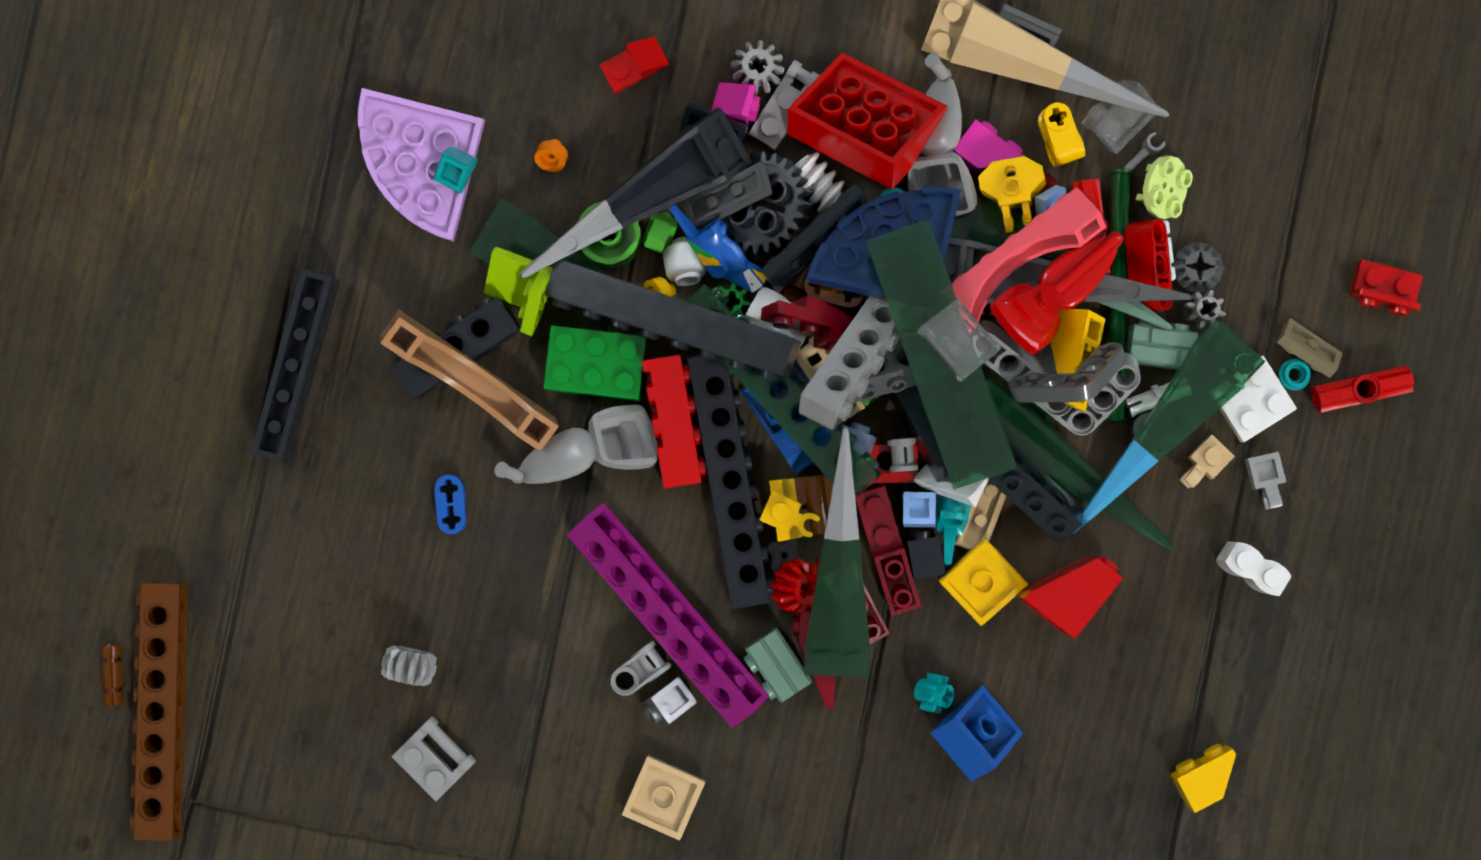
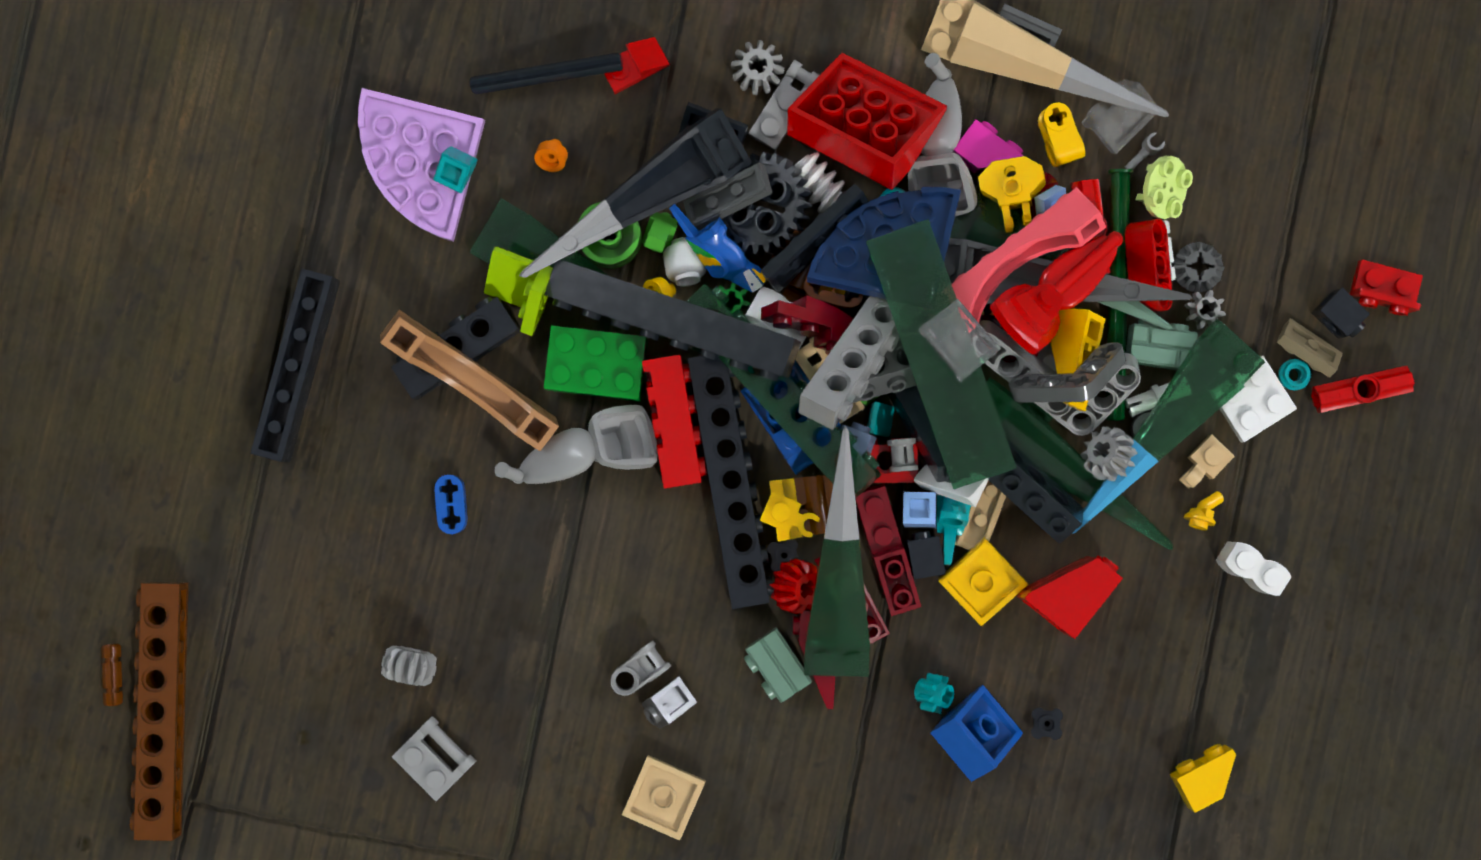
(546, 73): none -> black axle
(668, 615): magenta brick -> none
(737, 101): dark pink slope -> none
(880, 419): none -> teal slope
(1040, 730): none -> black plate
(1109, 454): none -> light grey gear
(1202, 515): none -> yellow plate
(1266, 473): light grey plate -> none
(1341, 314): none -> black brick

